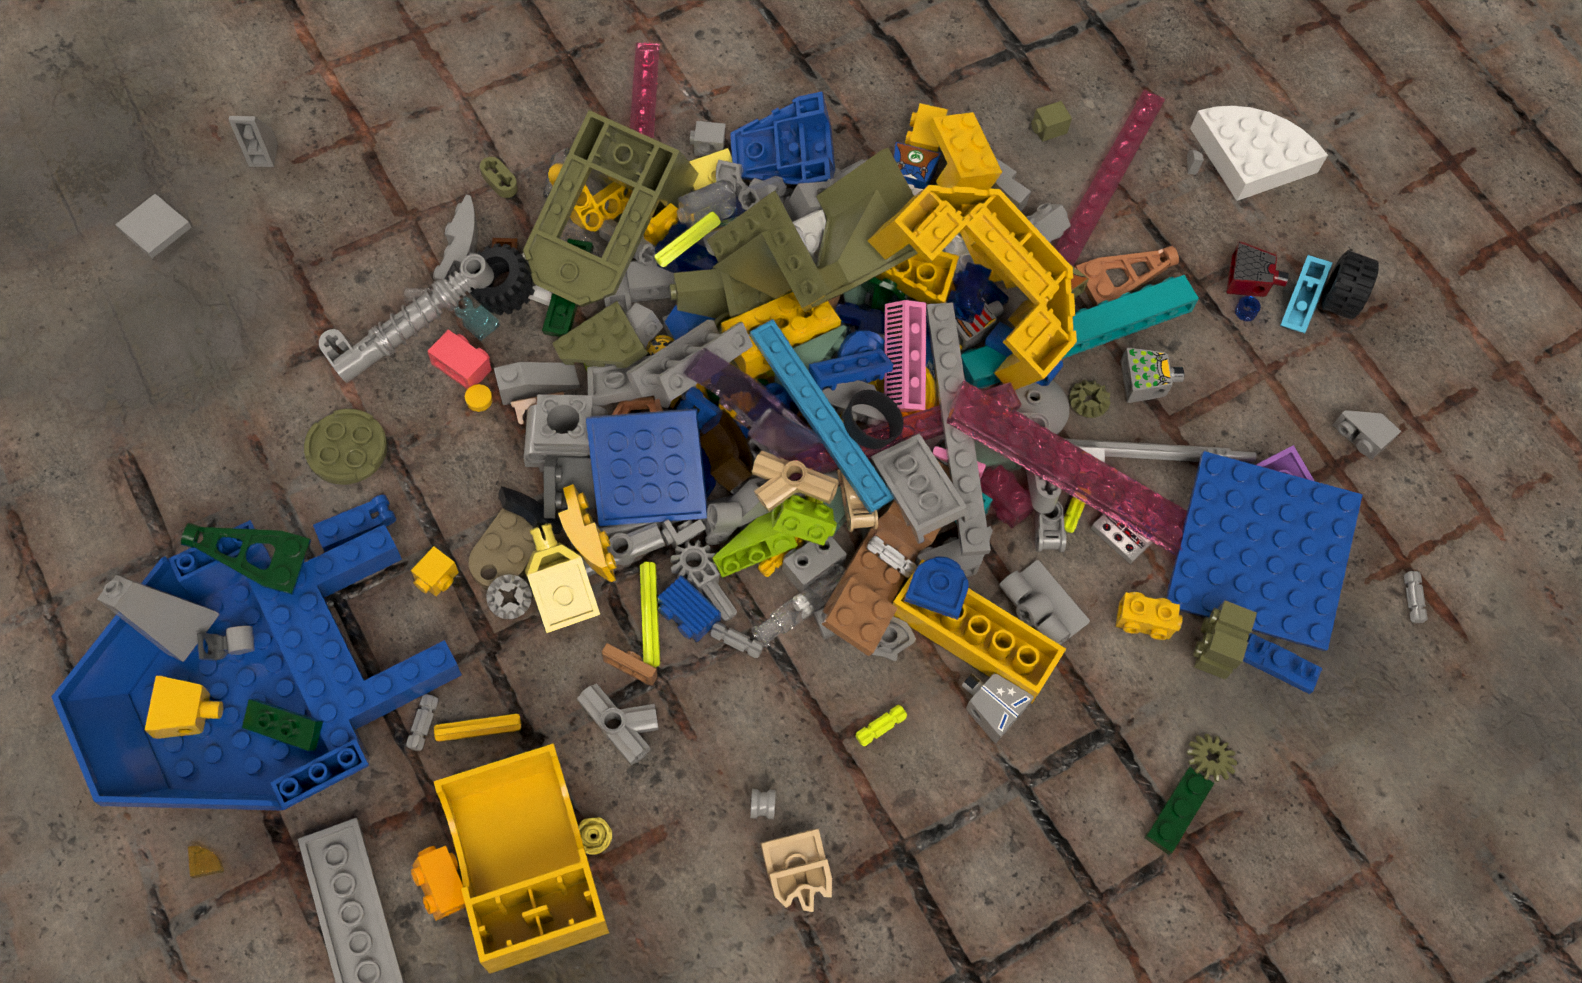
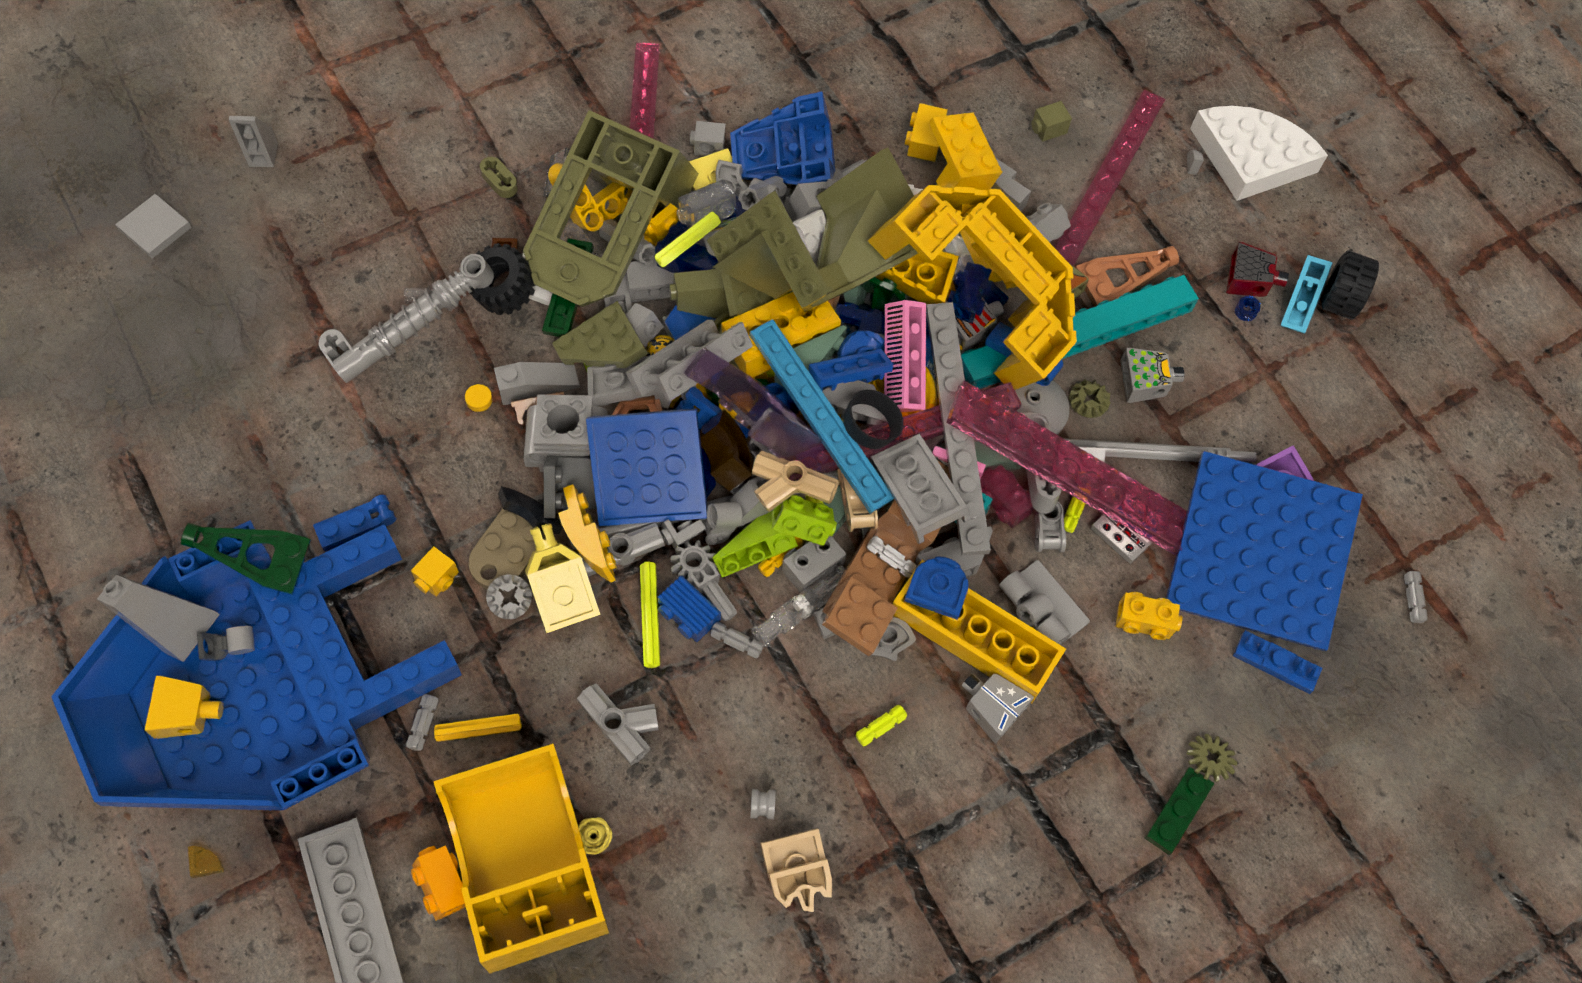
(282, 724): dark green plate -> none
(345, 447): olive tile -> none
(459, 359): coral brick -> none
(461, 238): light grey slope -> none
(477, 321): clear light blue plate -> none
(630, 664): medium nougat plate -> none
(916, 164): torso -> none
(1224, 639): olive brick -> none
(1367, 431): light grey slope -> none

